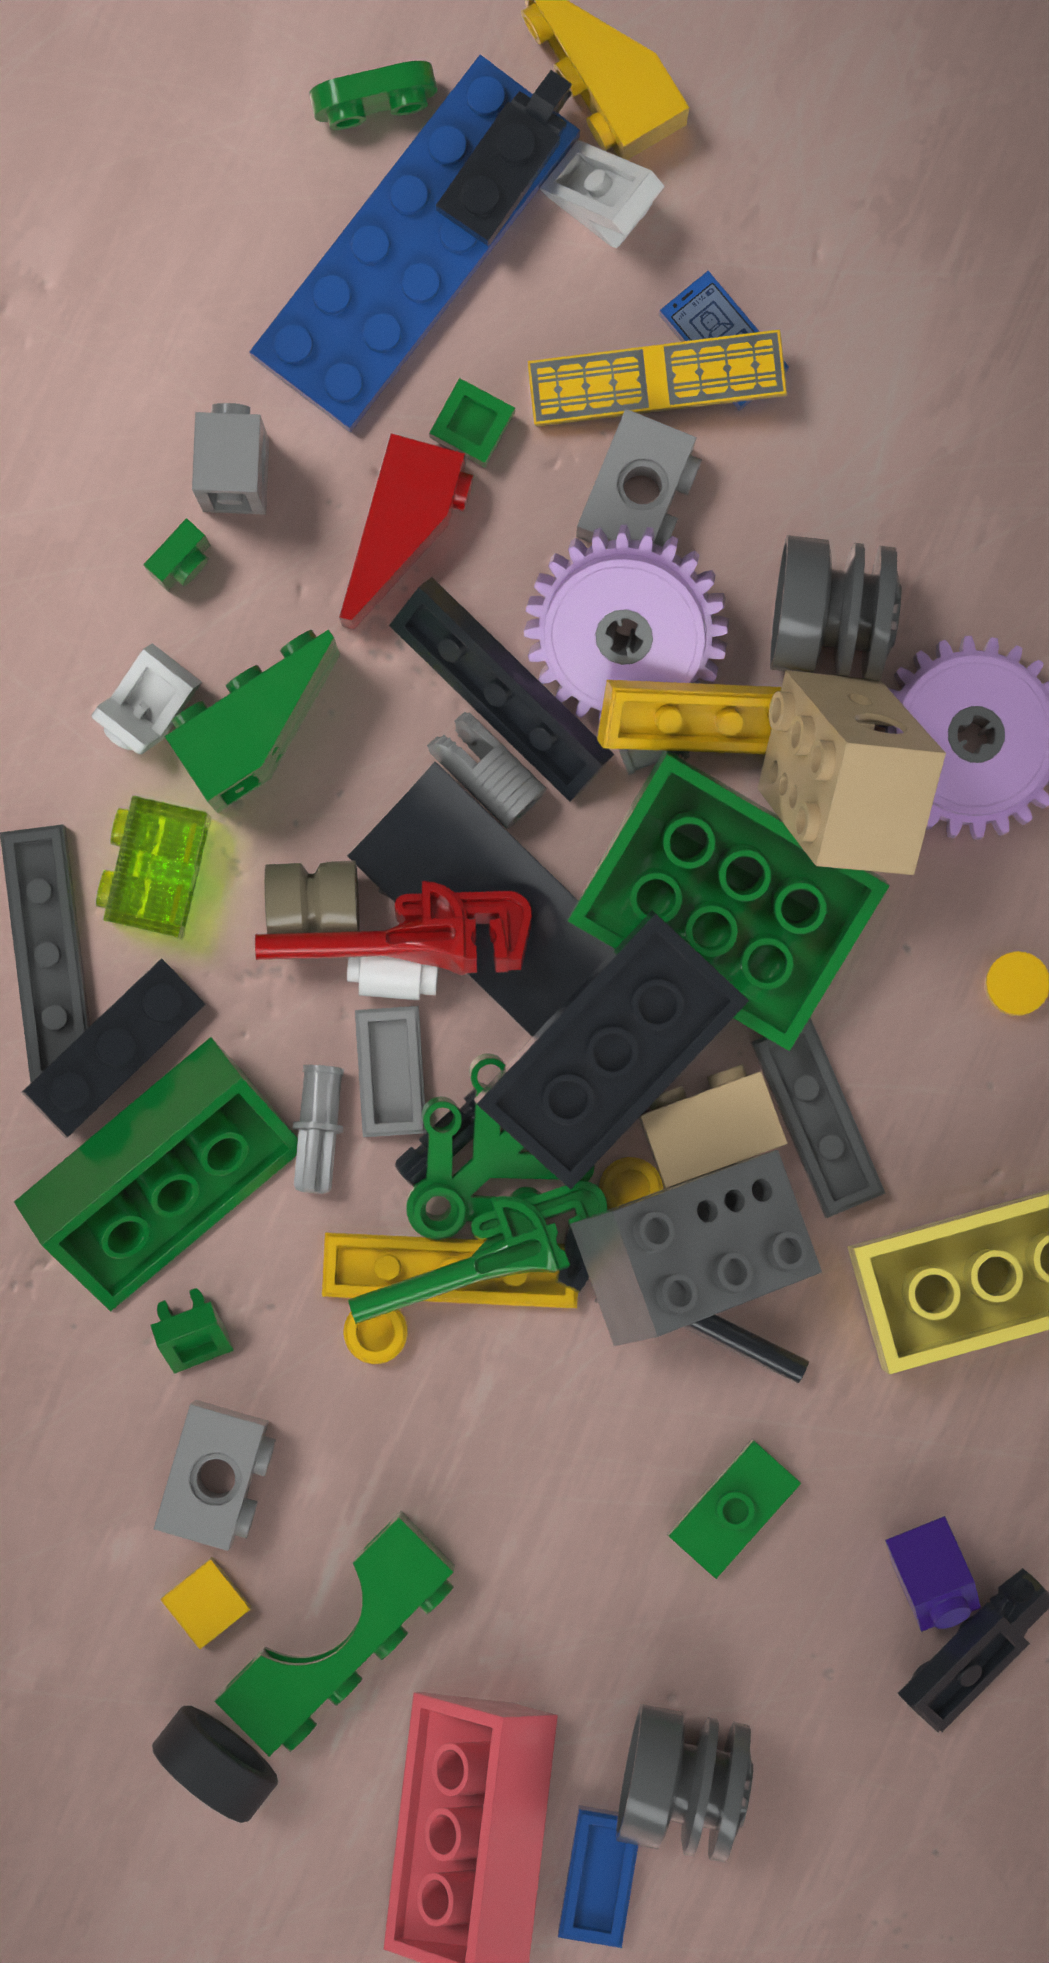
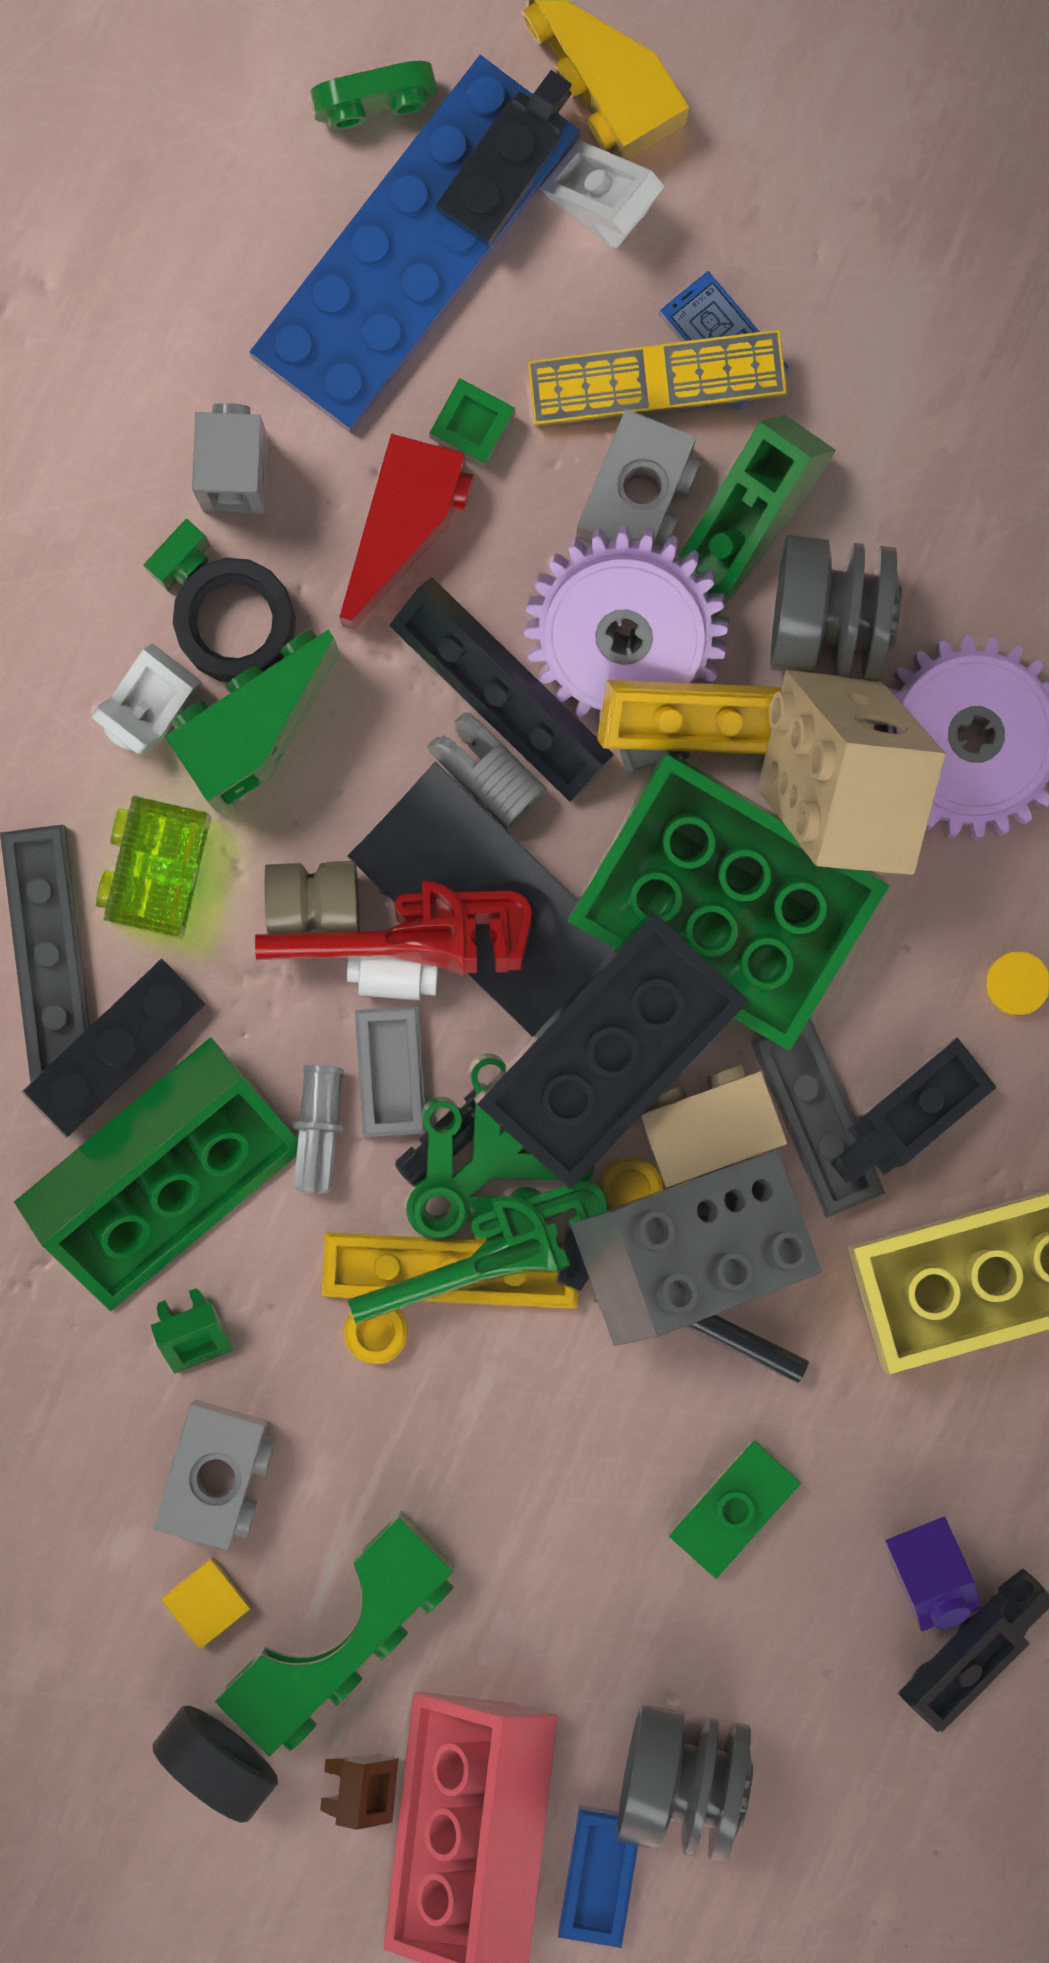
(222, 573): none -> black tyre
(364, 1790): none -> reddish brown tile
(757, 501): none -> green slope
(915, 1112): none -> black hinge

